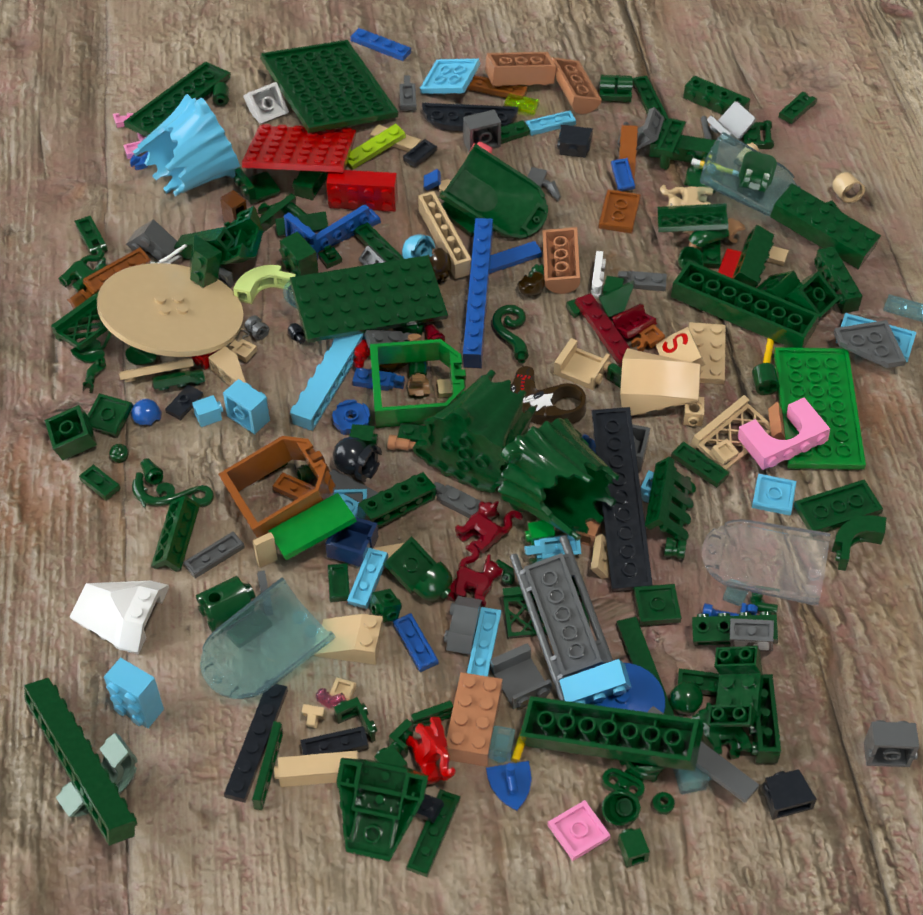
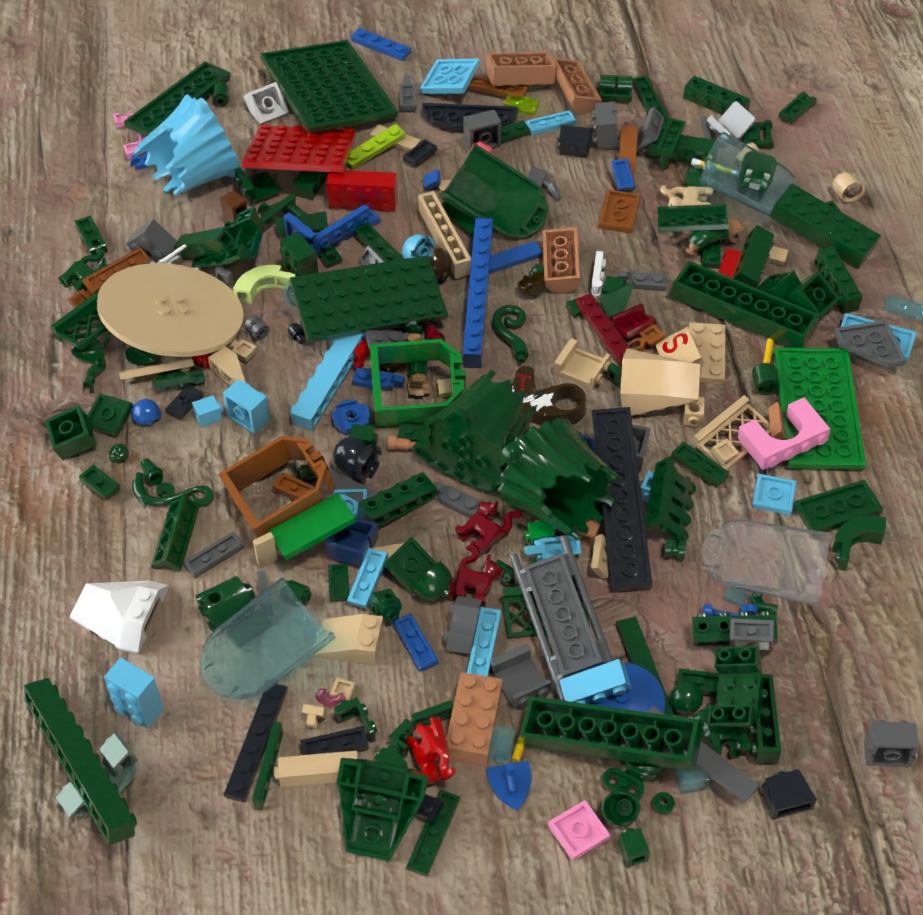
(204, 262): dark green slope -> none
(300, 590): none -> dark green brick
(605, 125): none -> dark grey brick
(657, 604): dark green plate -> none
(690, 254): dark green hair -> none

